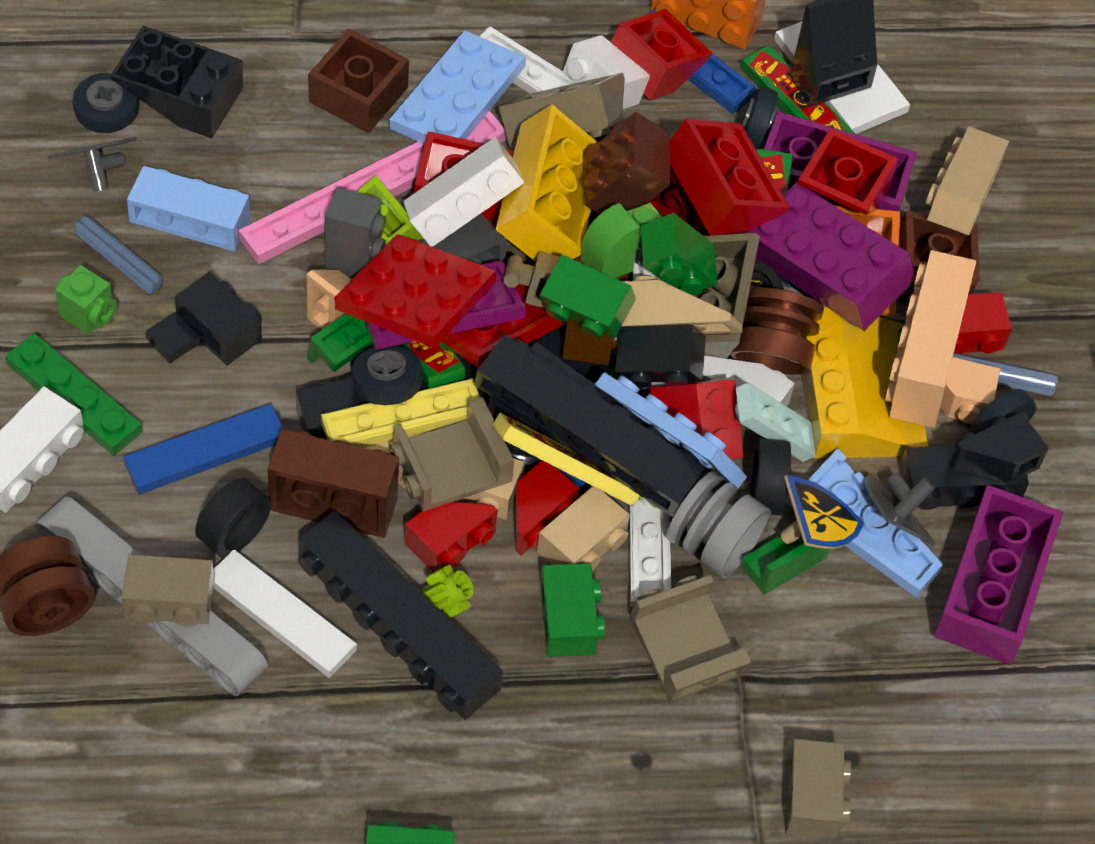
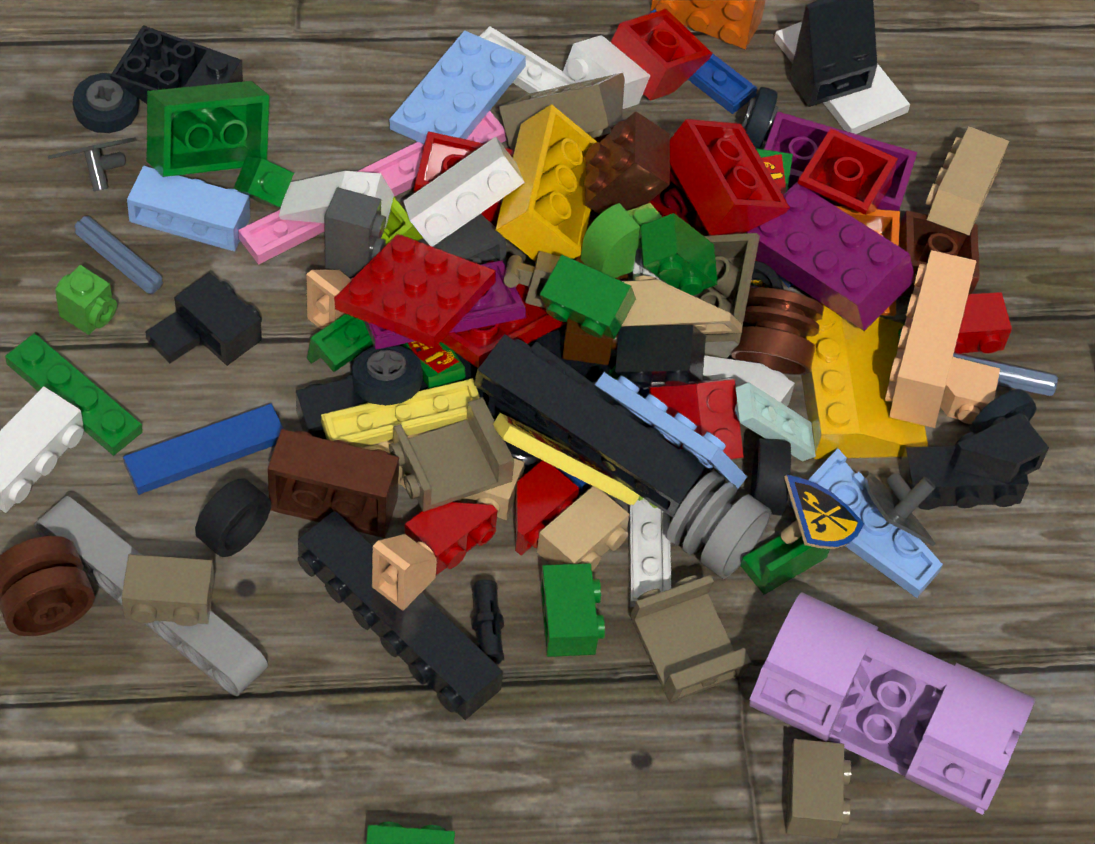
(206, 127): none -> green brick
(263, 181): none -> green brick
(282, 614): white tile -> none
(310, 198): none -> white slope
(358, 80): copper brick -> none
(402, 569): none -> light nougat slope
(449, 591): lime gear -> none
(487, 619): none -> black pin
(771, 71): tile -> none
(891, 702): none -> lavender cylinder
(999, 575): magenta brick -> none

